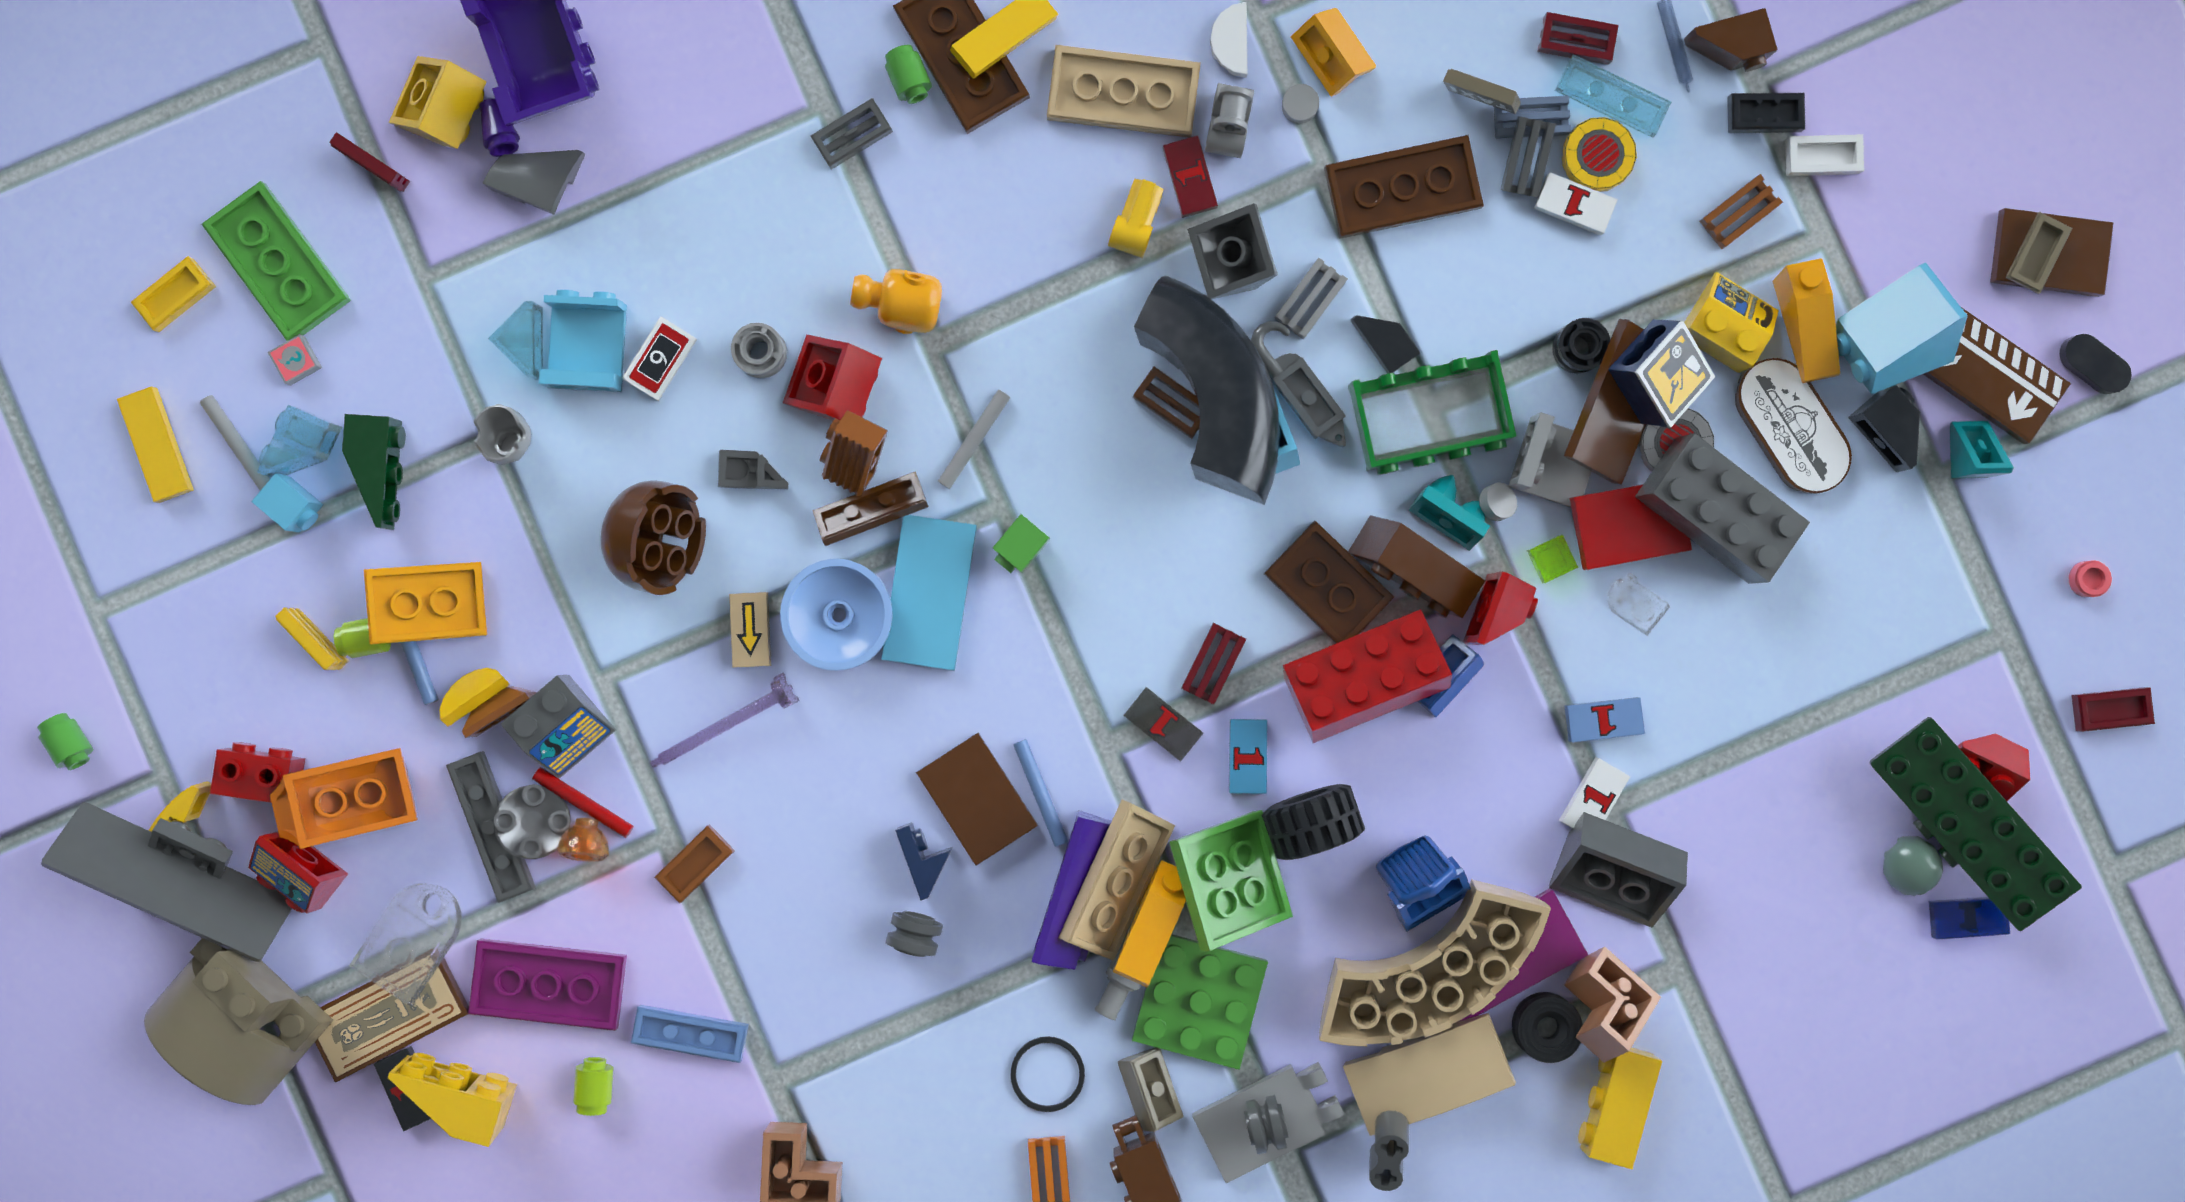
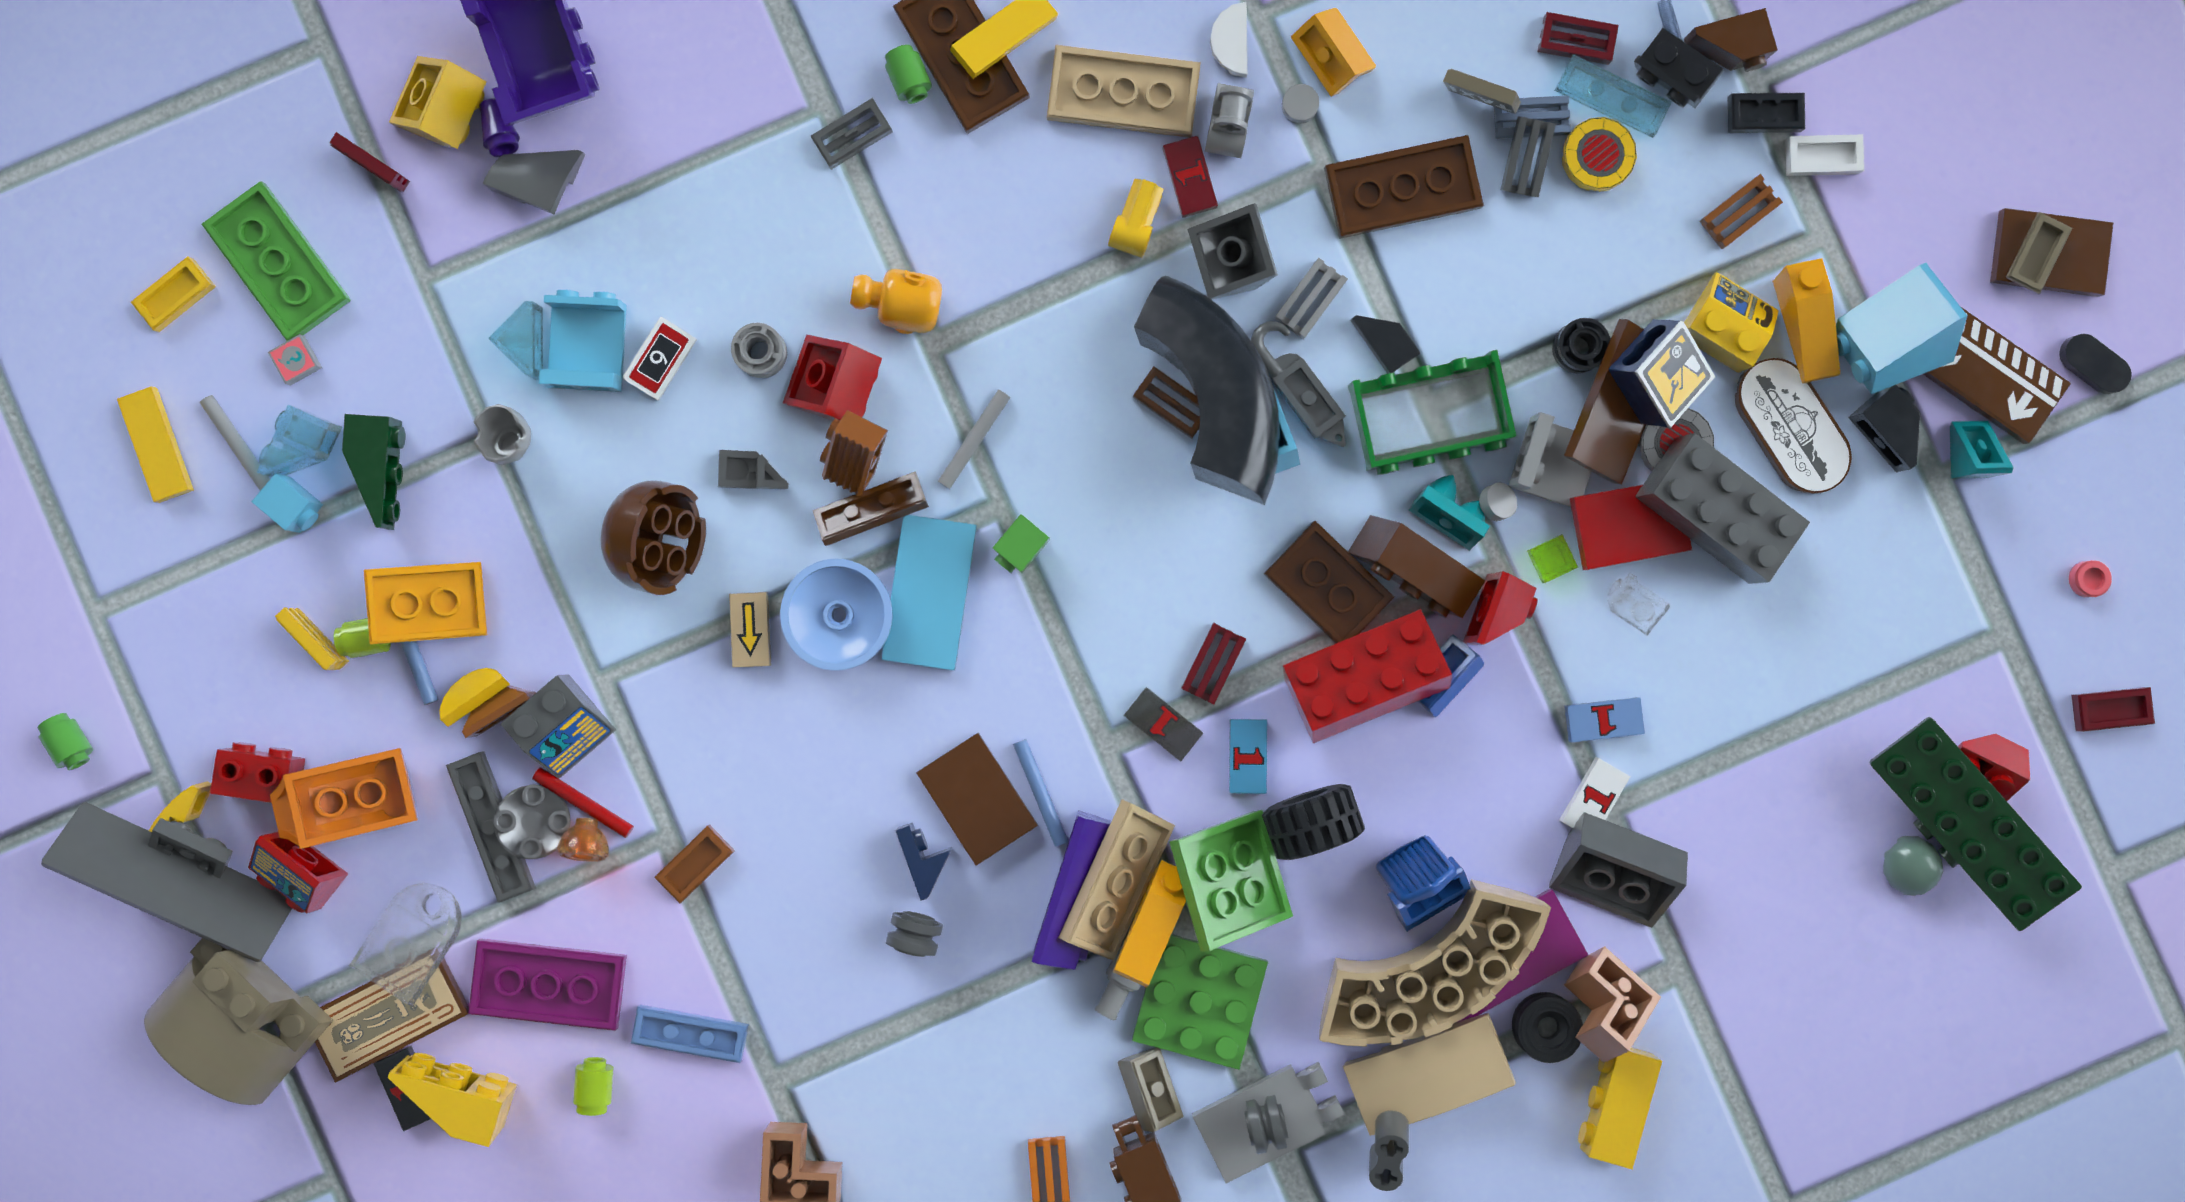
(780, 694): clear purple piece -> none
(1049, 1108): black piece -> none
(1575, 204): white tile -> none
(1678, 69): none -> black bracket
(1966, 918): clear blue tile -> none

